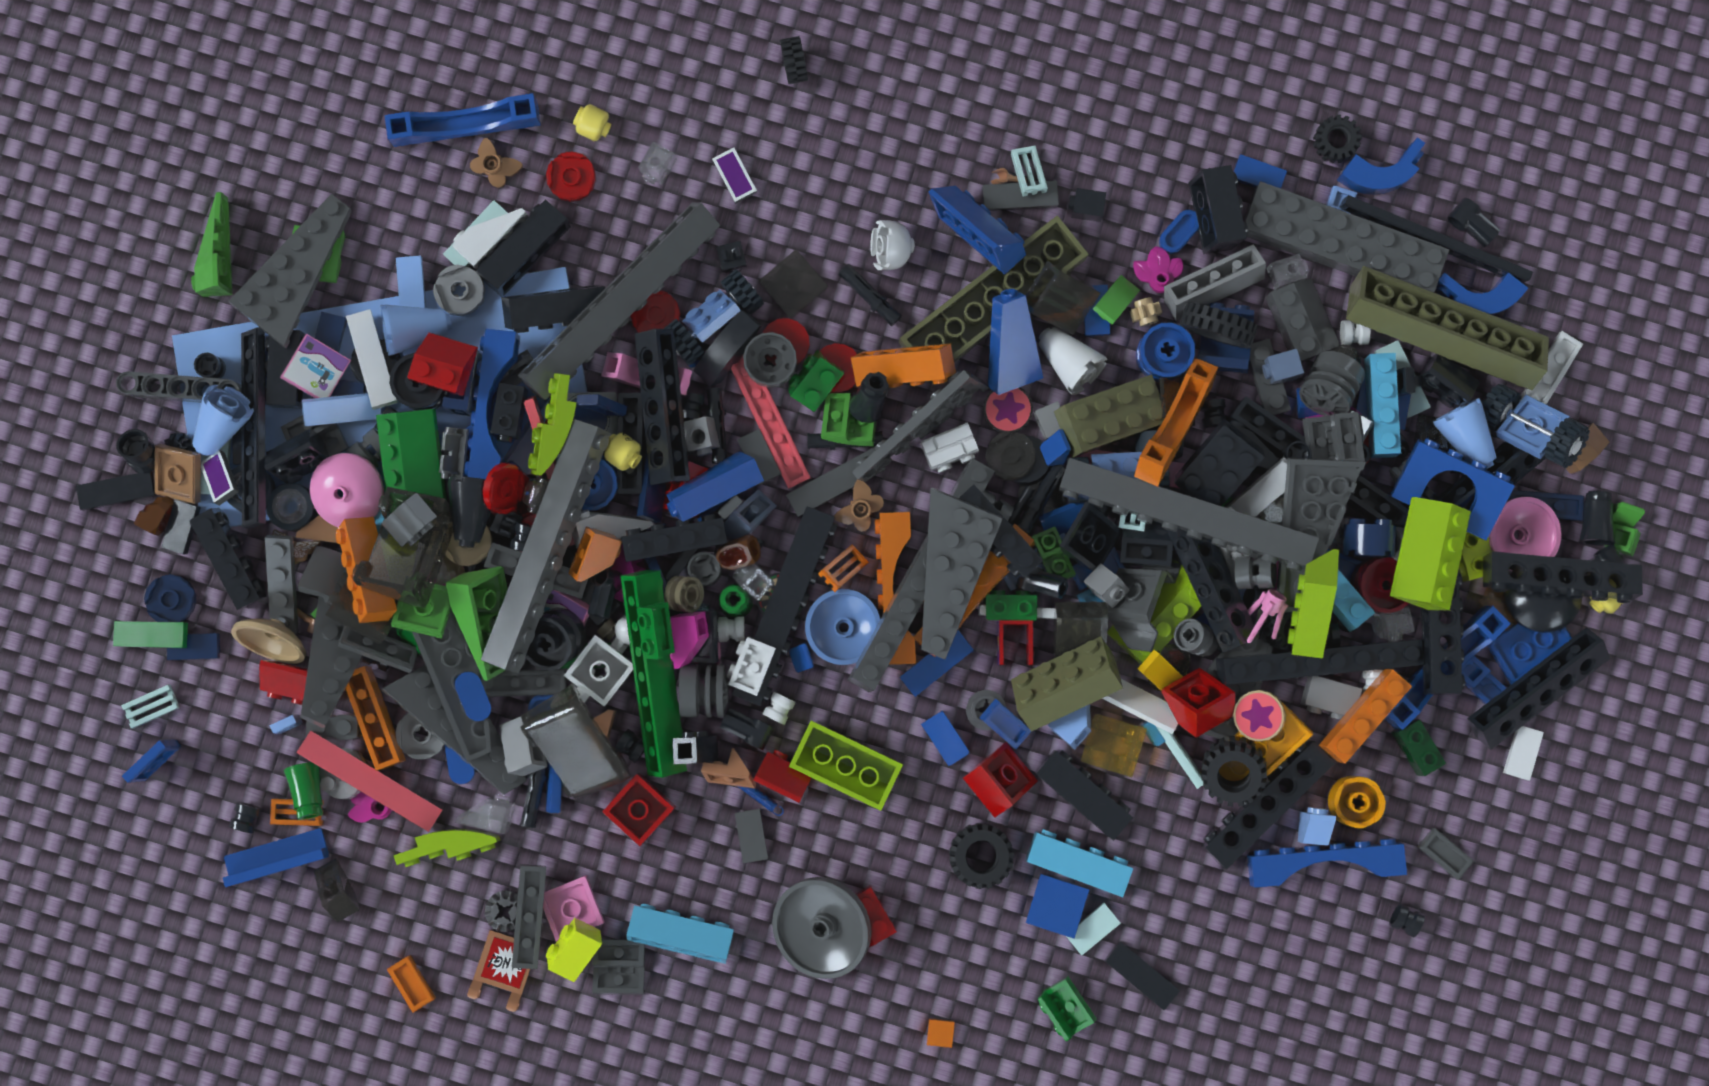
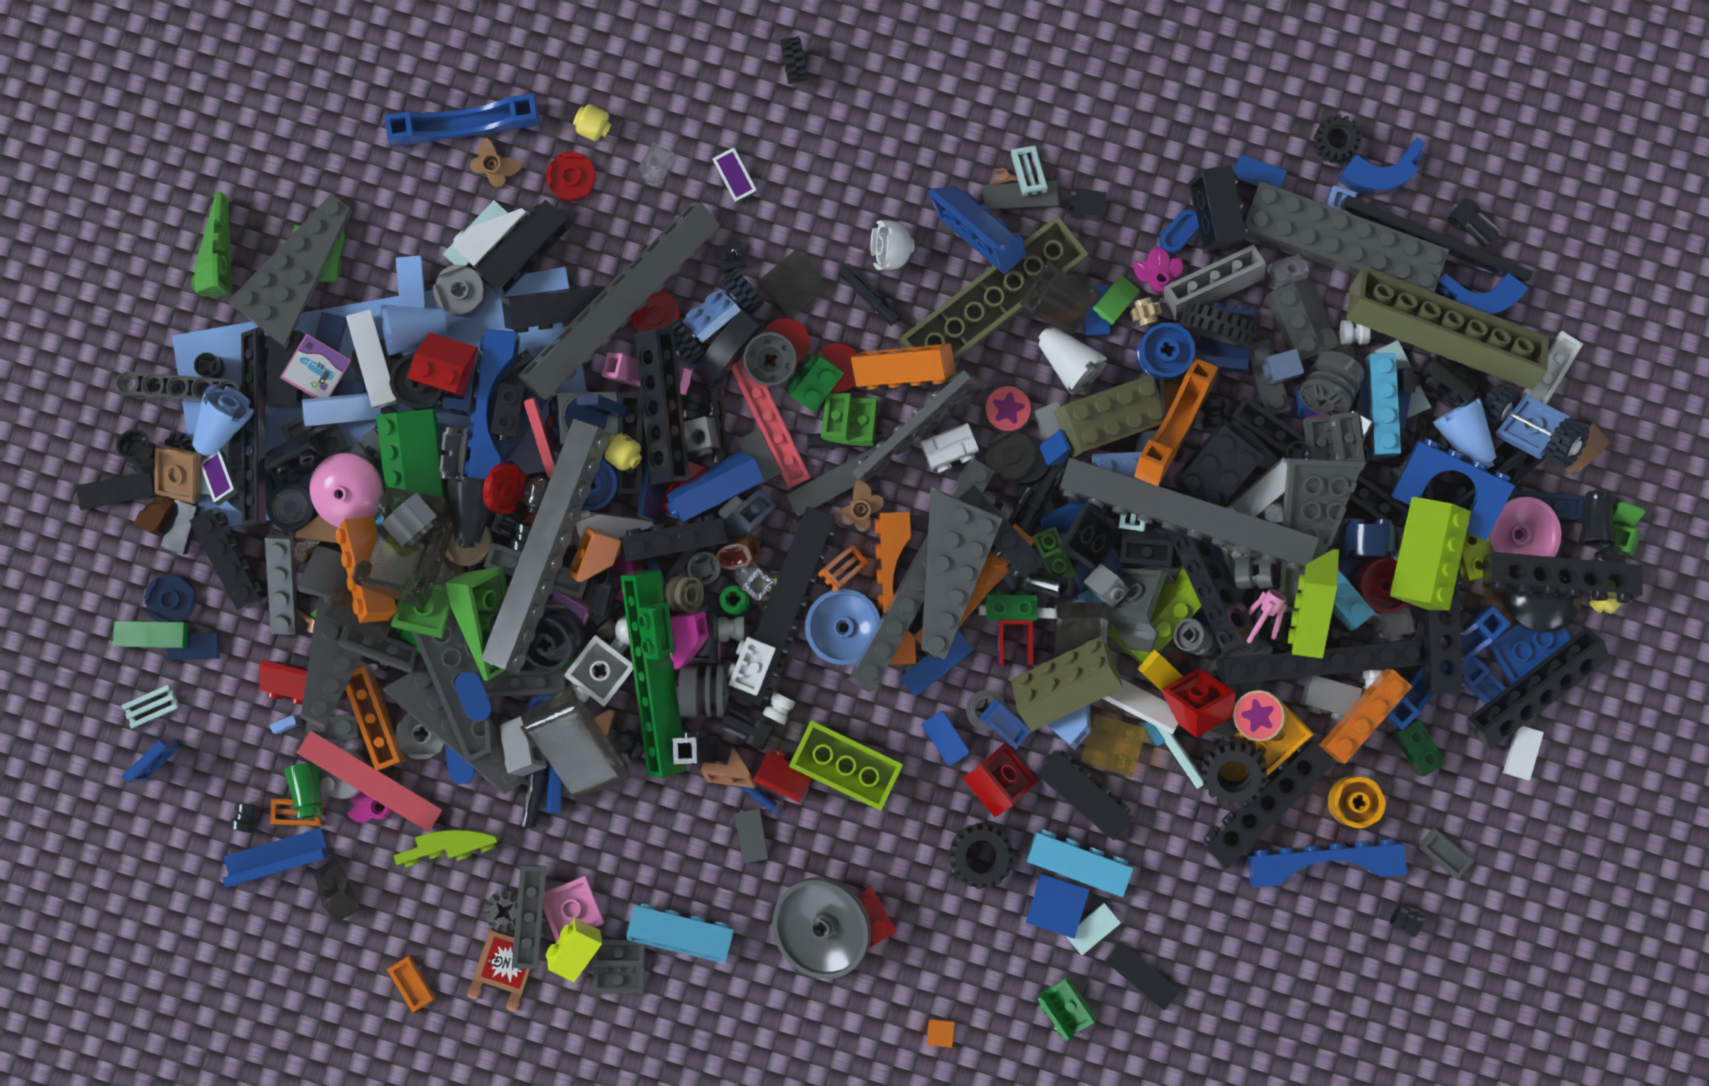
(269, 639): tan dish -> none
(490, 814): clear slope -> none
(551, 436): lime slope -> none
(639, 809): red brick -> none
(801, 658): blue slope -> none
(869, 399): black plant -> none
(1013, 346): slope -> none
(1315, 826): light blue slope -> none

